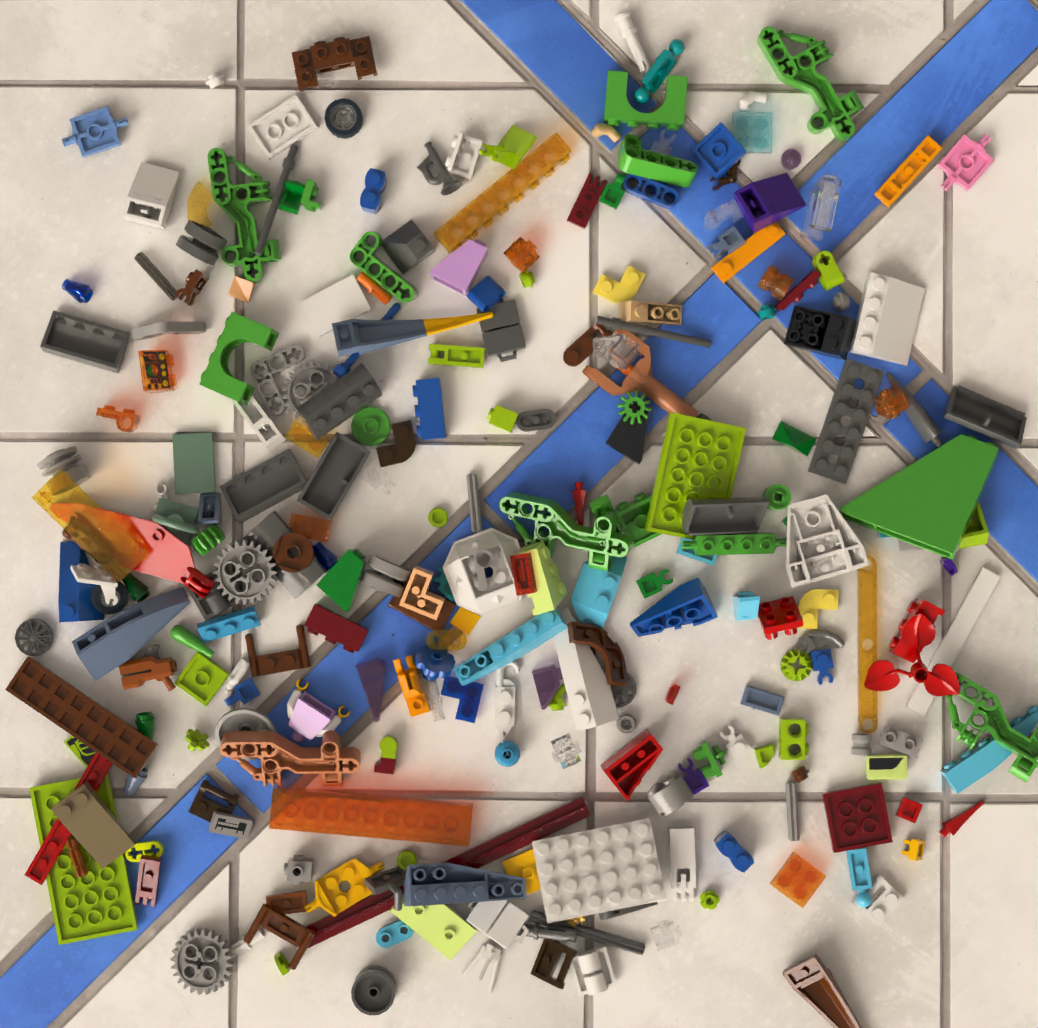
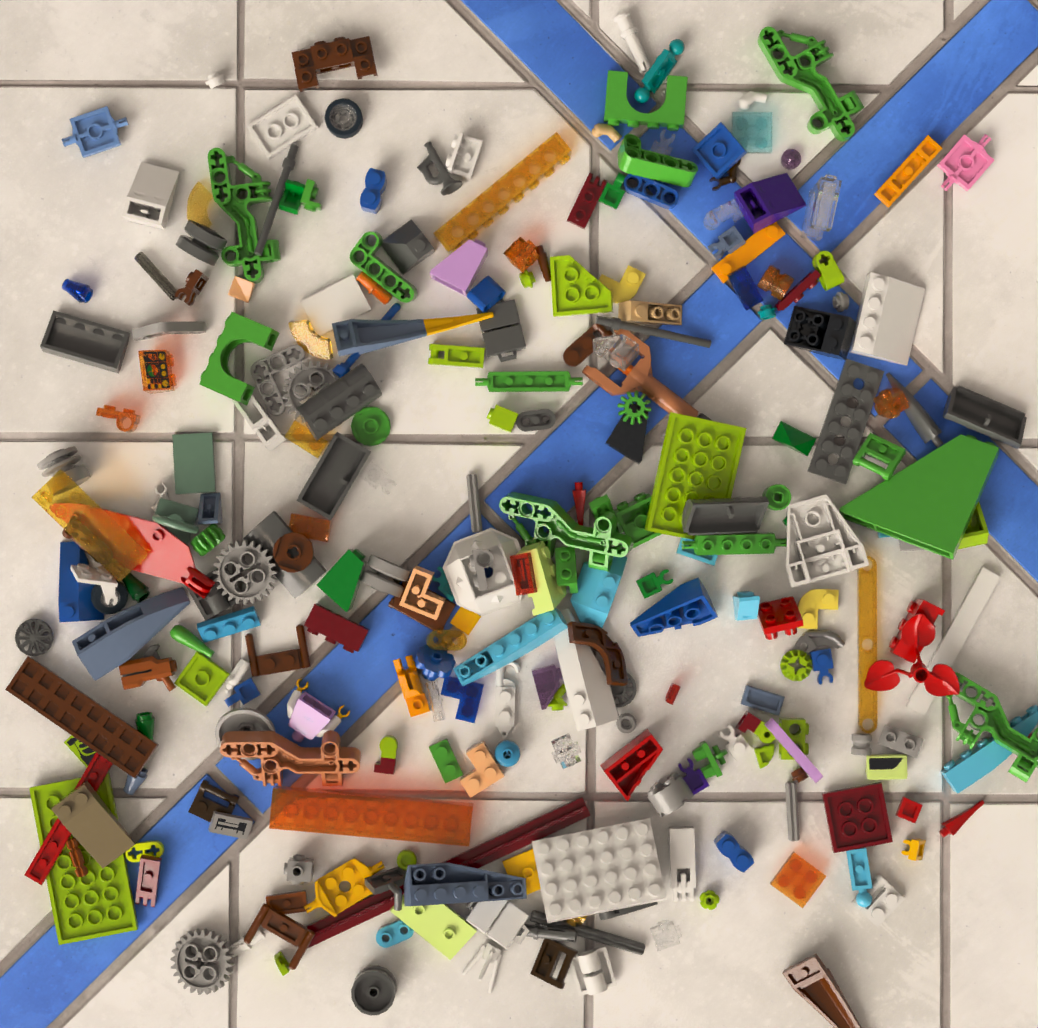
(196, 740): lime plant -> none
(264, 486): dark grey slope -> none
(310, 340): none -> clear yellow tile
(325, 556): clear blue cone -> none
(373, 681): clear purple slope -> none
(403, 446): dark brown plate -> none
(429, 409): blue brick -> none
(438, 517): lime tile -> none
(446, 760): none -> bright green plate
(486, 770): none -> light nougat brick
(510, 148): lime plate -> none
(529, 381): none -> bright green plate
(543, 263): none -> reddish brown animal
(566, 568): none -> bright green bracket
(576, 289): none -> lime plate
(745, 287): none -> clear blue plate
(755, 725): none -> leg
(793, 750): none -> lavender beam
(881, 450): none -> bright green plate
(949, 566): dark purple tile -> none

